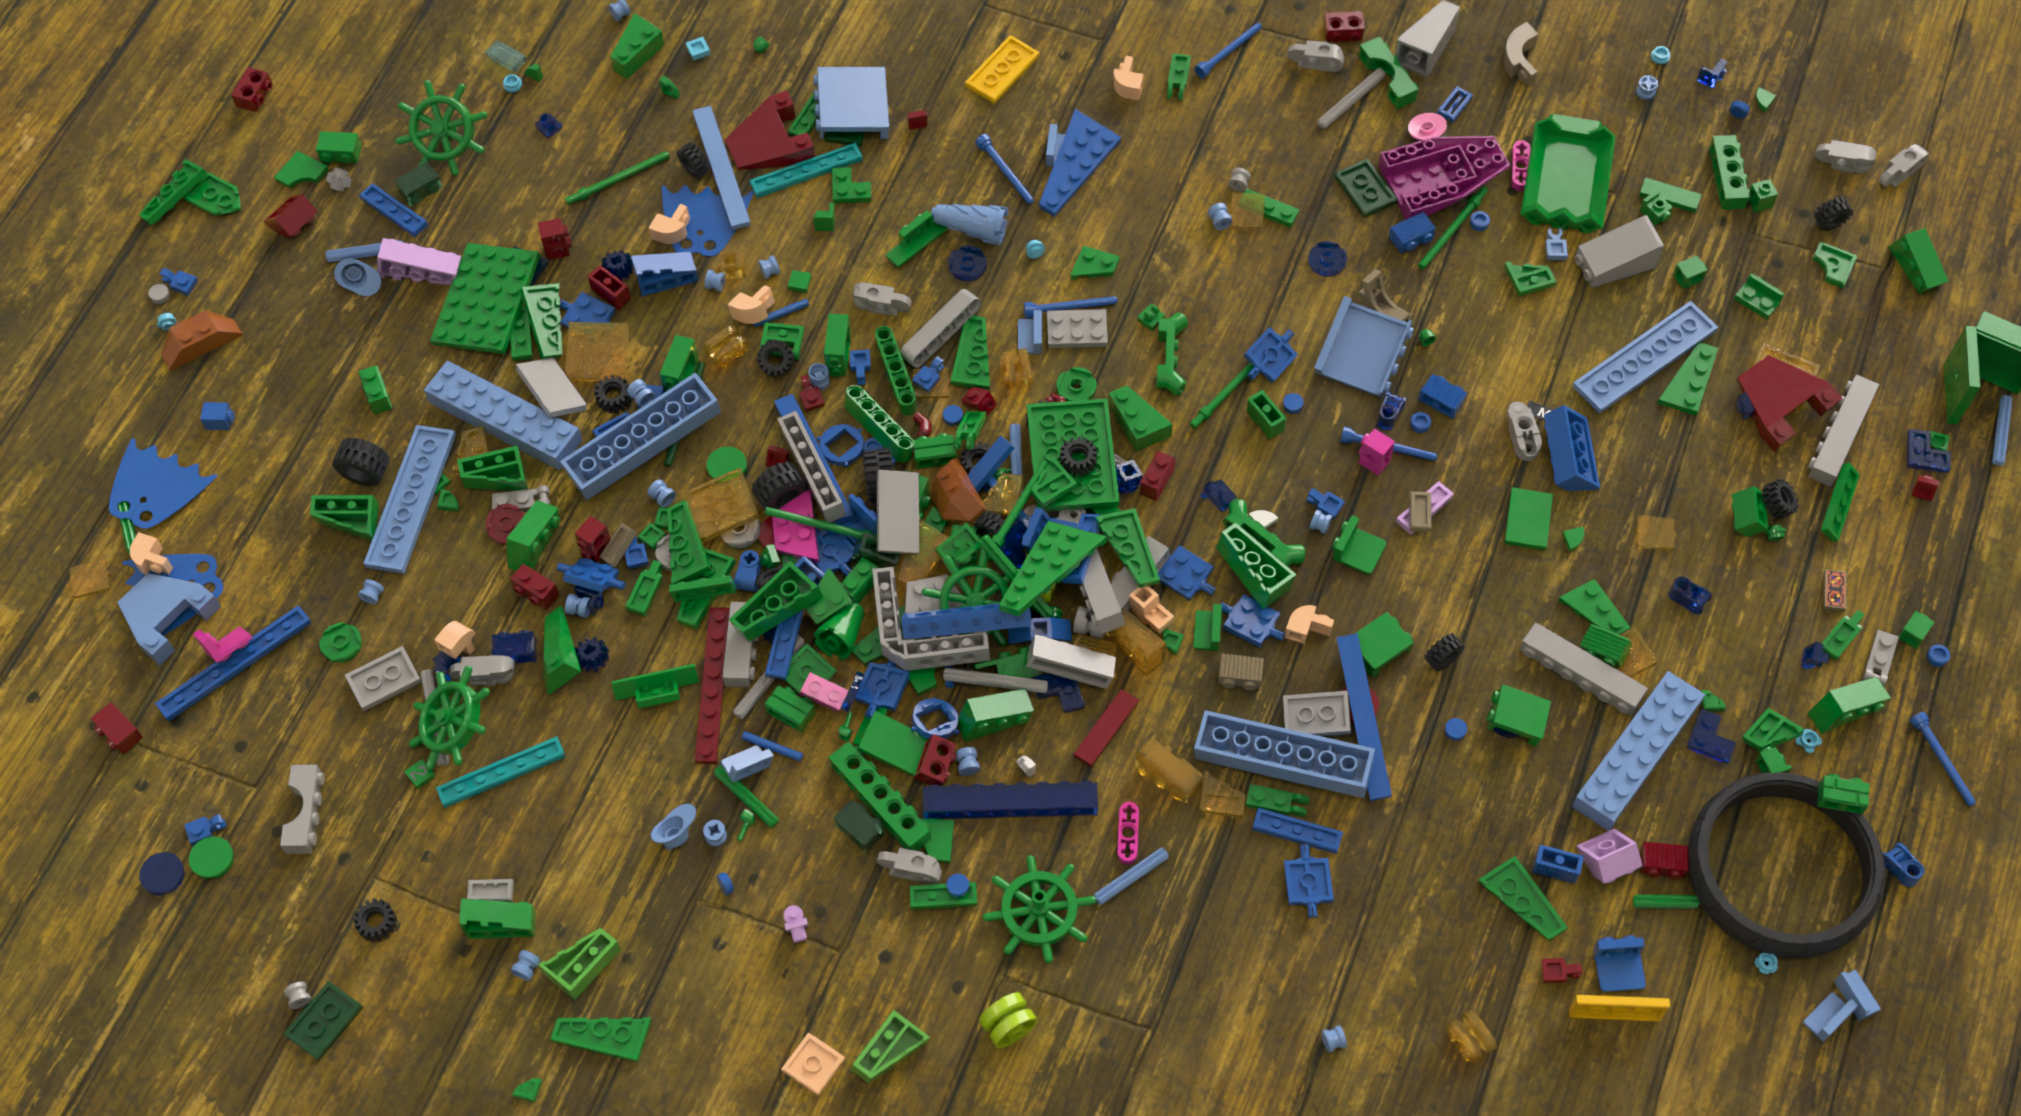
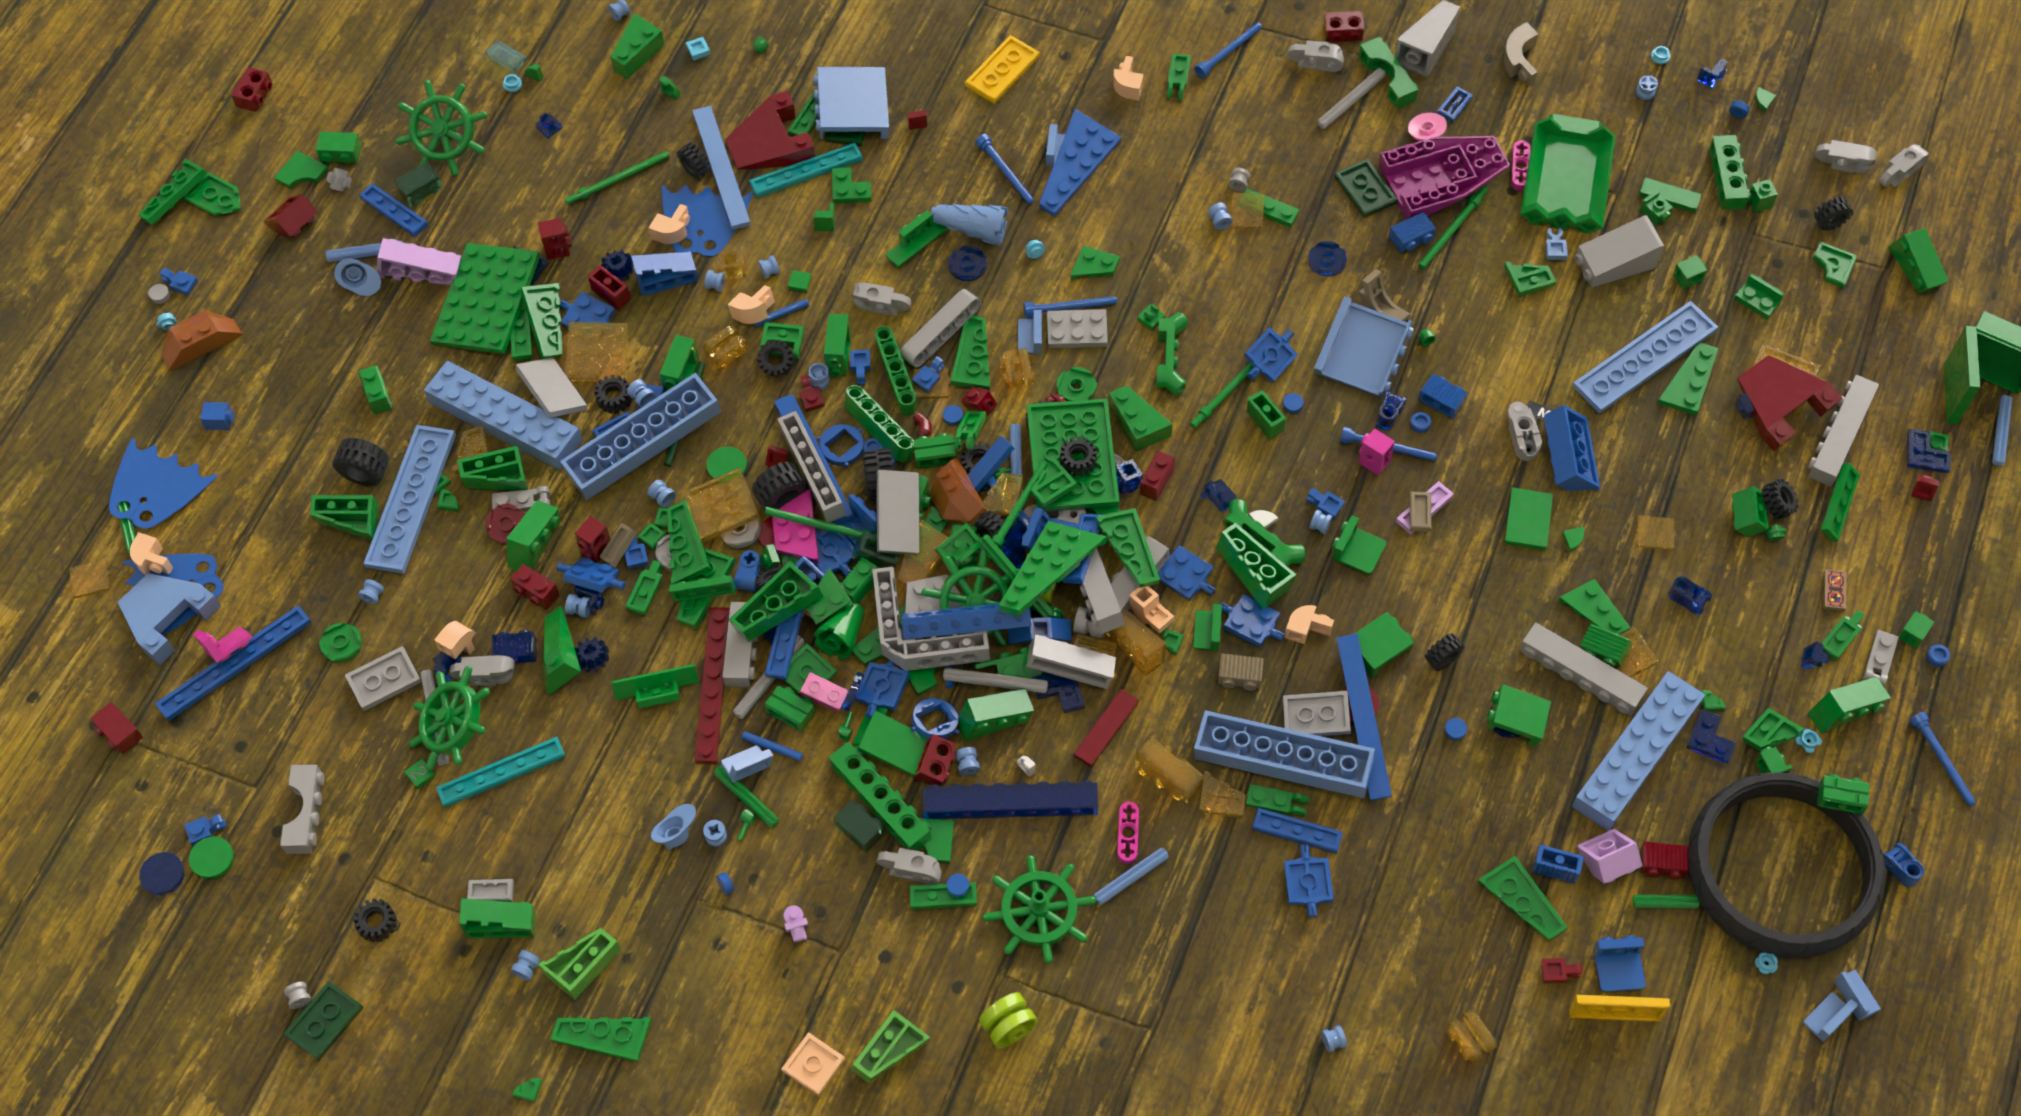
(1479, 221): blue tile -> none

